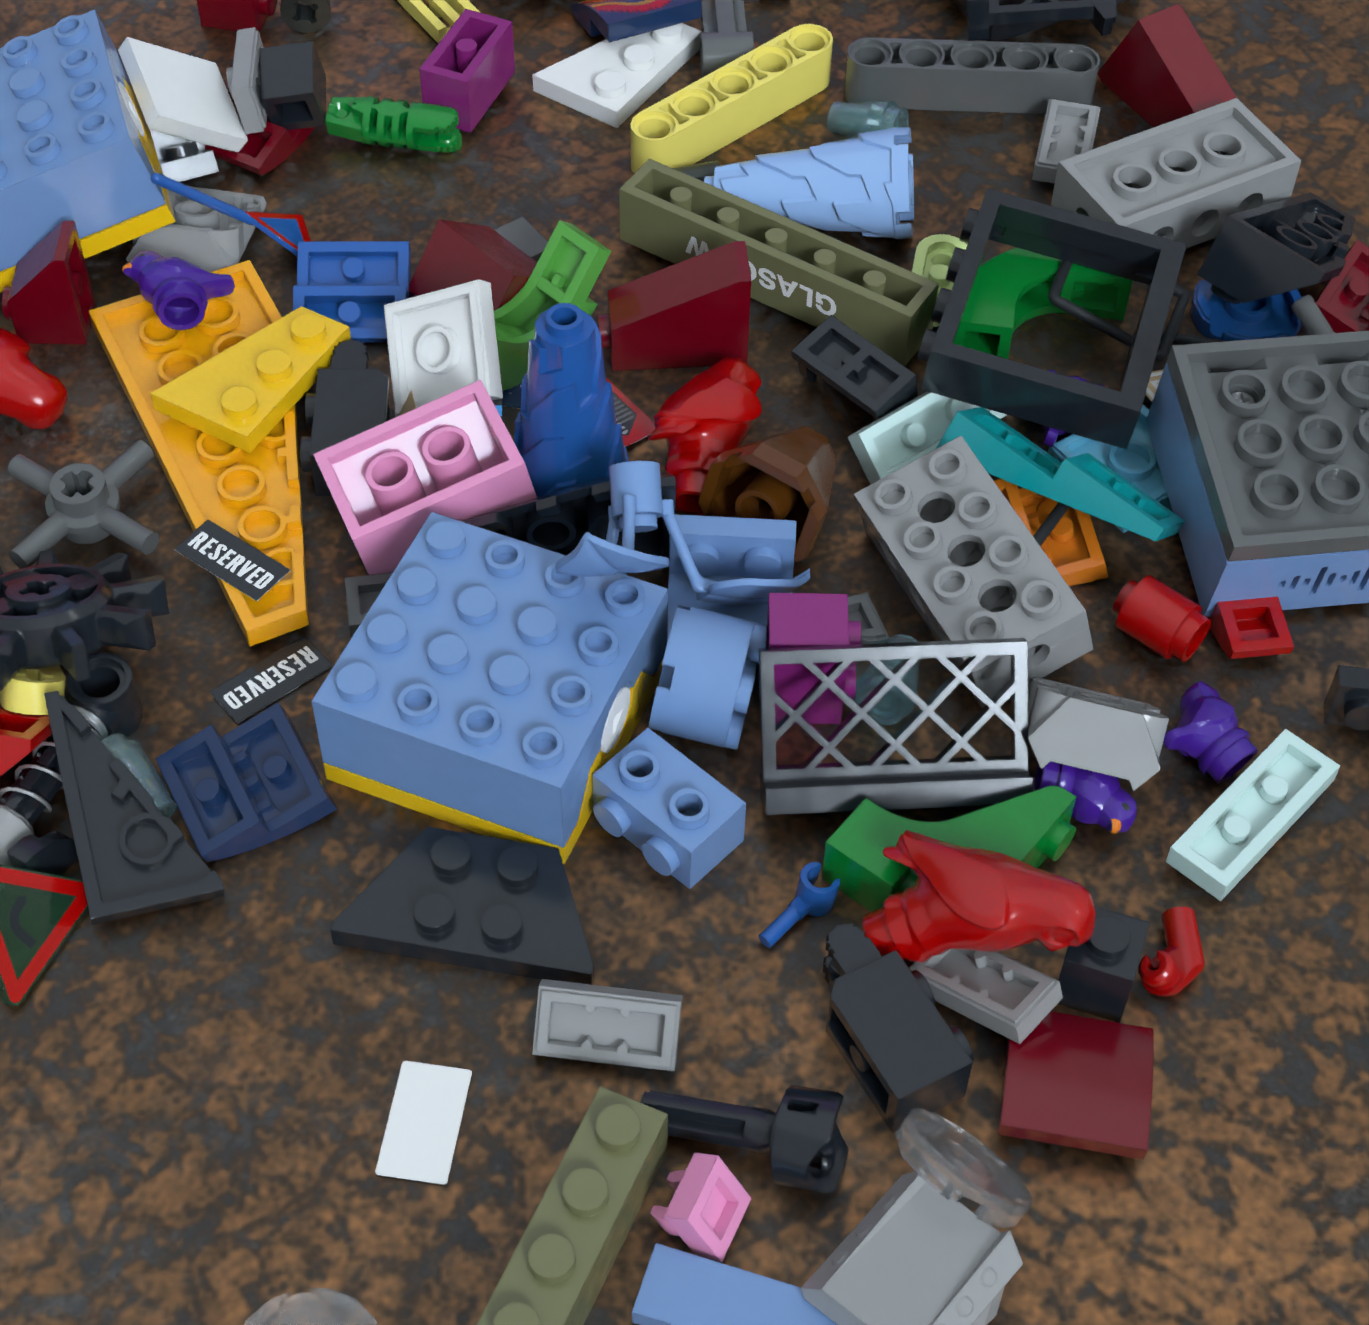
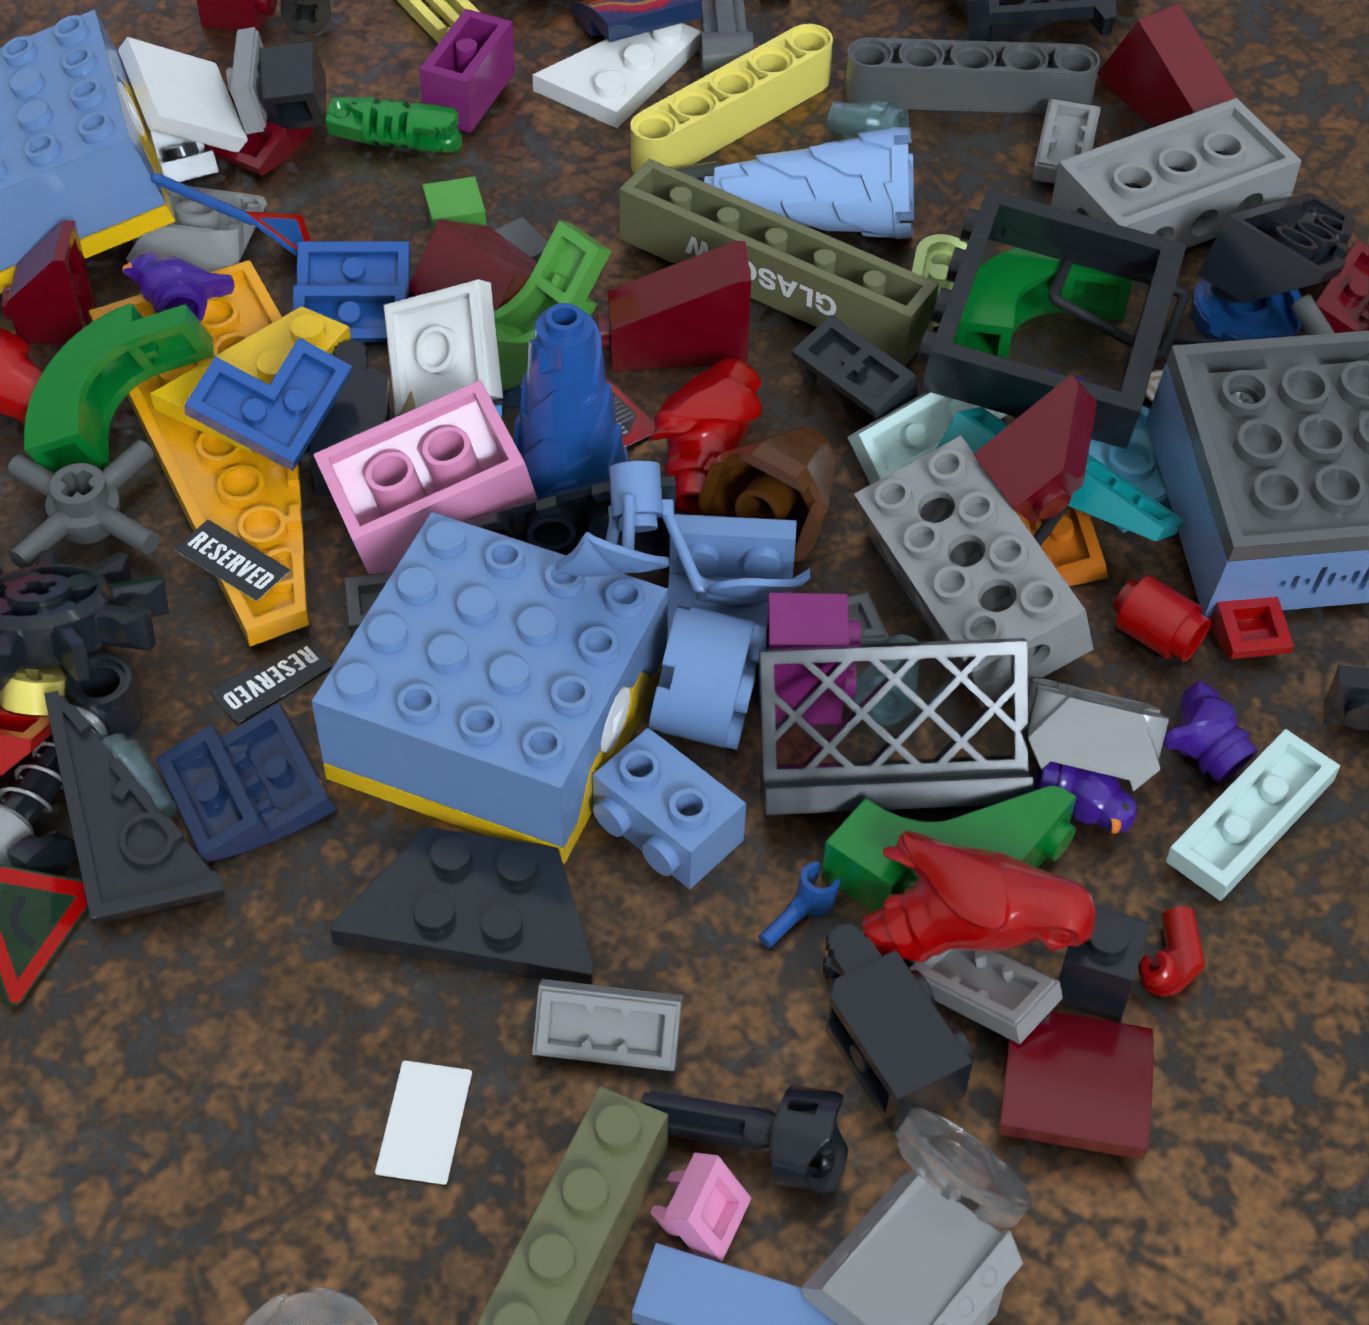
(96, 371): none -> green arch
(275, 417): none -> blue plate
(454, 201): none -> bright green tile
(1043, 452): none -> dark red slope

